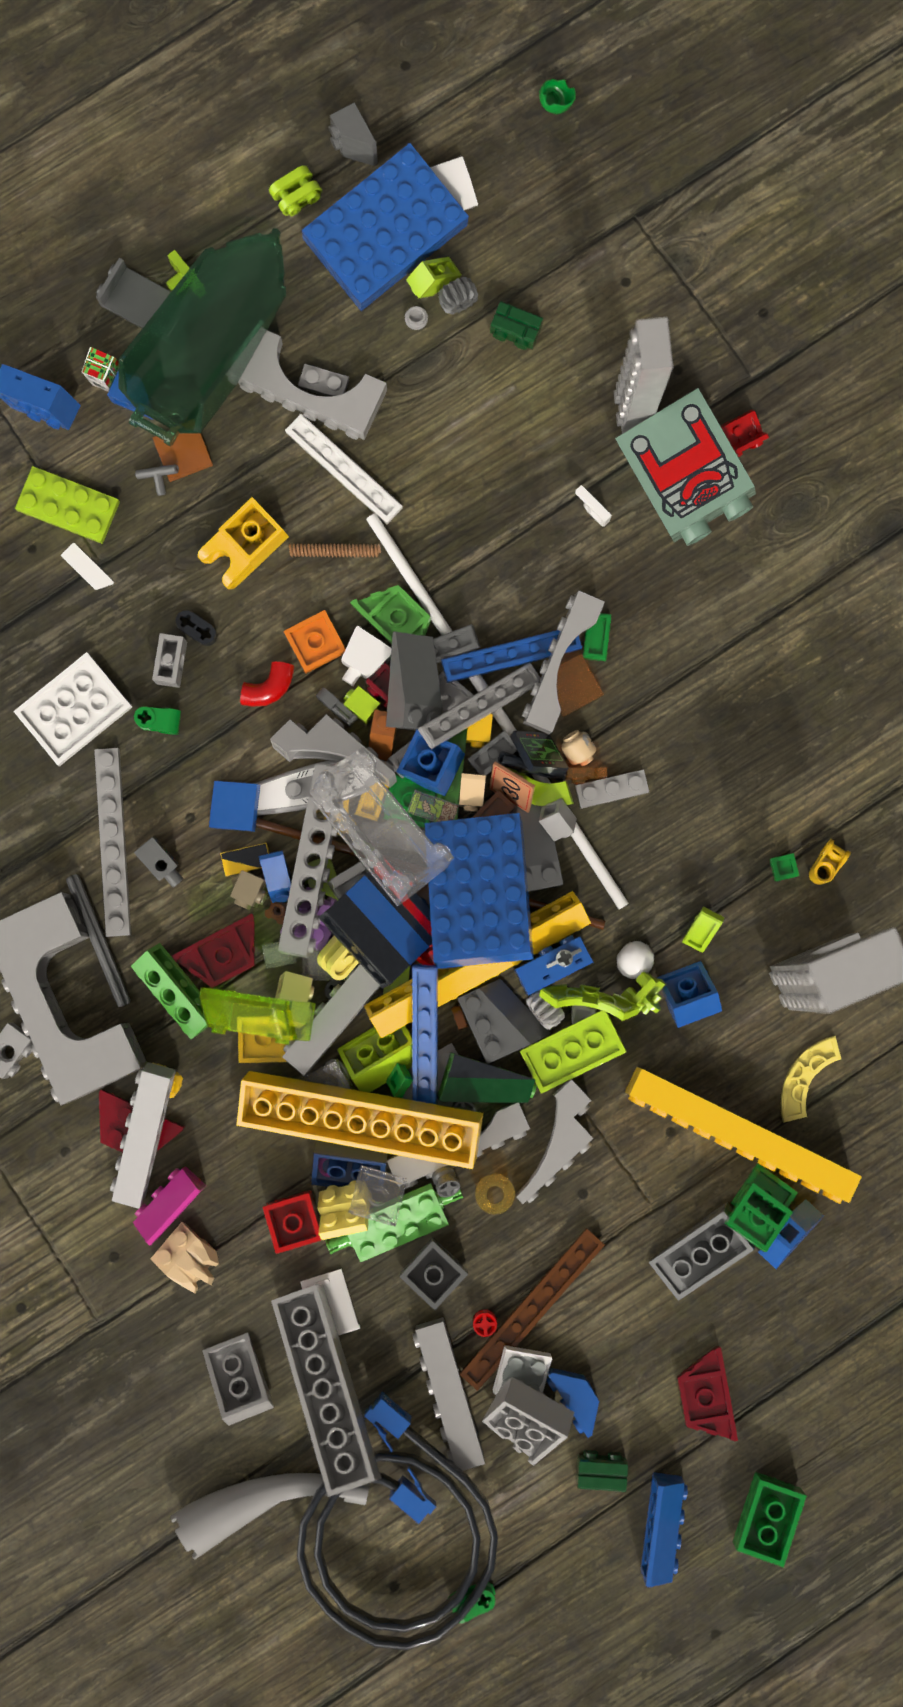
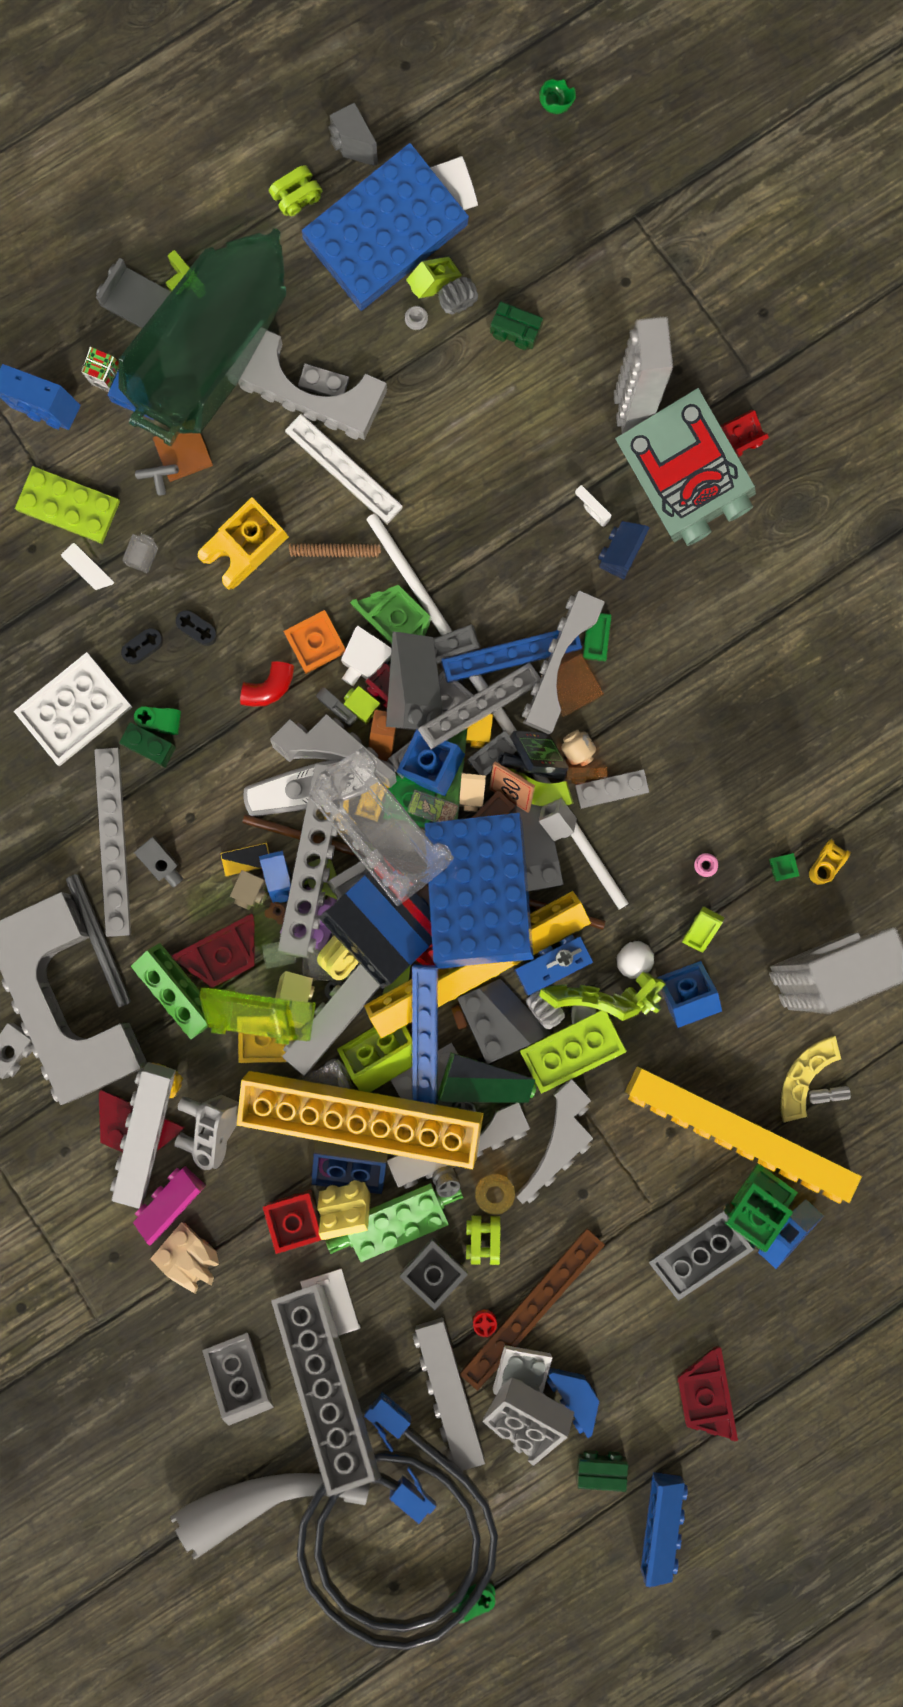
(139, 641): none -> black beam
(140, 552): none -> clear brick
(147, 745): none -> dark green brick
(169, 660): light grey brick -> none
(219, 1119): none -> light grey piece
(234, 806): blue tile -> none
(378, 1195): clear tile -> none
(399, 1080): green plate -> none
(475, 1251): none -> lime brick
(623, 548): none -> dark blue slope
(712, 861): none -> bright pink plate
(769, 1519): green brick -> none
(826, 1095): none -> light grey piece

